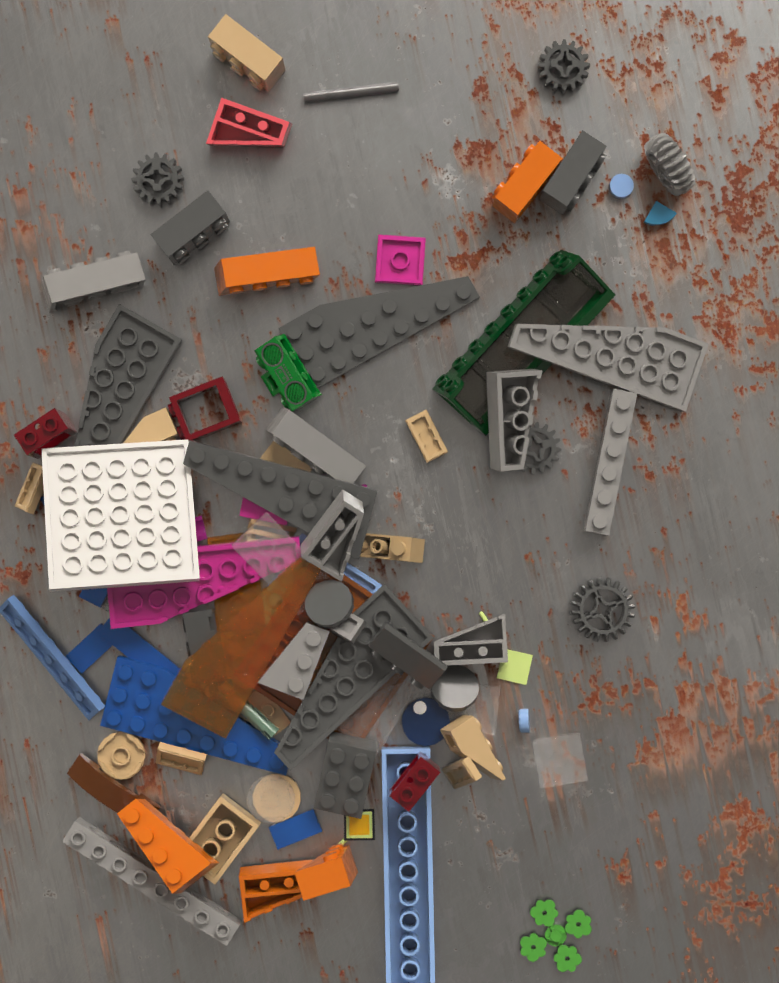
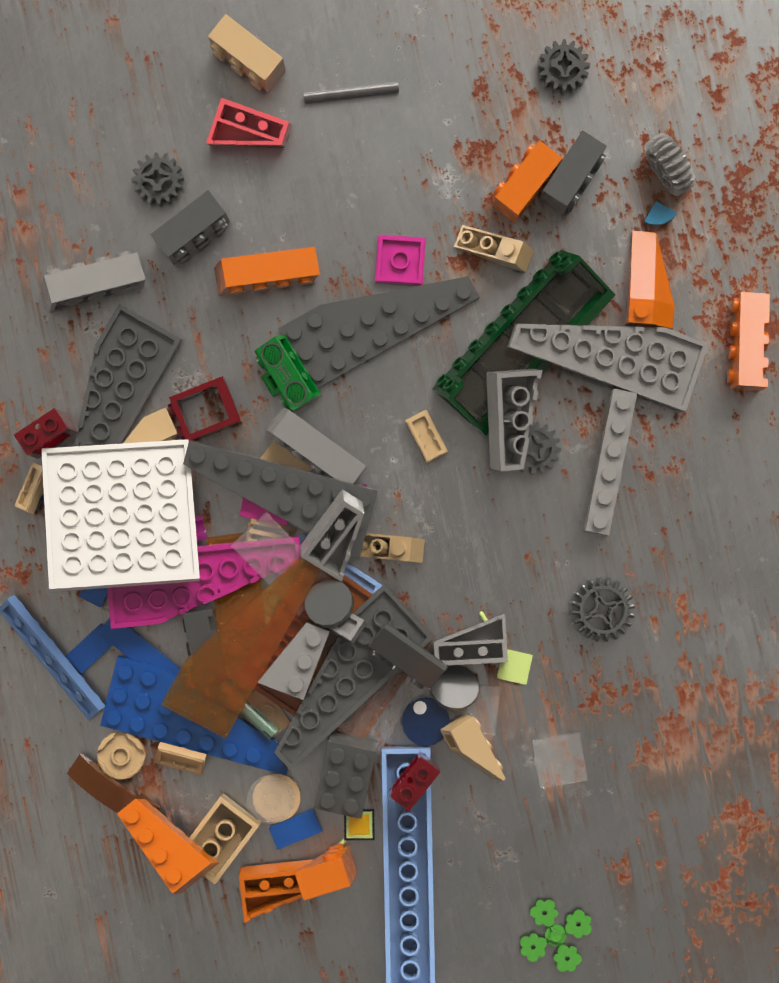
(143, 876): light grey brick -> none
(461, 772): tan plate -> none
(495, 248): none -> tan slope
(524, 721): light blue tile -> none
(621, 186): light blue tile -> none
(648, 290): none -> orange wedge
(749, 342): none -> wedge

